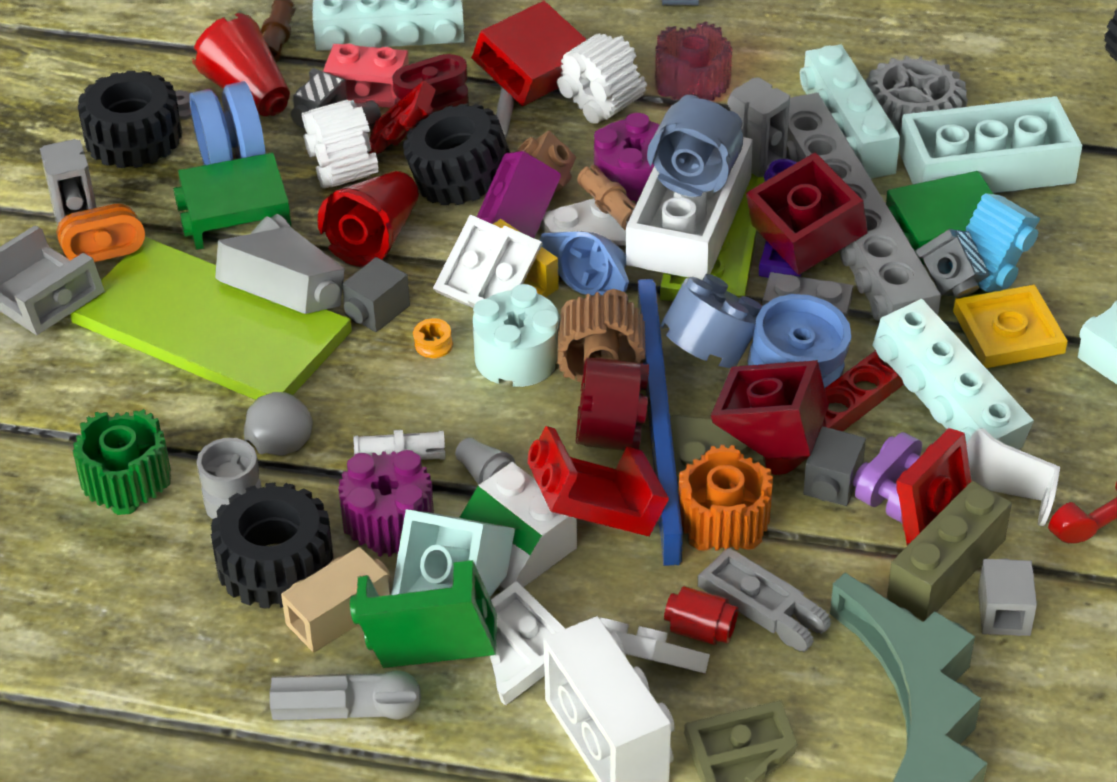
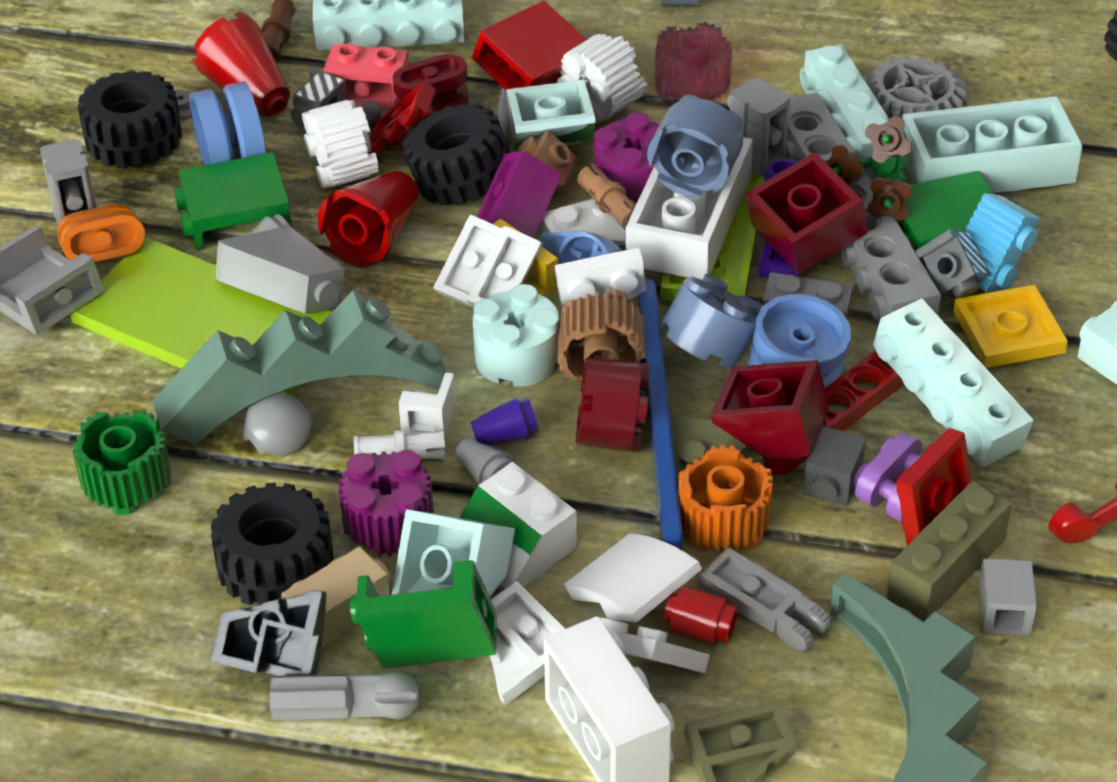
(226, 469): light grey wheel -> none
(274, 637): none -> slope
(291, 352): none -> sand green arch
(376, 294): dark grey brick -> none
(427, 411): none -> white panel
(428, 329): light orange bush -> none
(506, 423): none -> dark purple cone
(554, 108): none -> light aqua slope
(601, 273): none -> white wing
(617, 498): red panel -> none
(633, 577): none -> white slope
(888, 160): none -> reddish brown plant
(1012, 471): white piece -> none

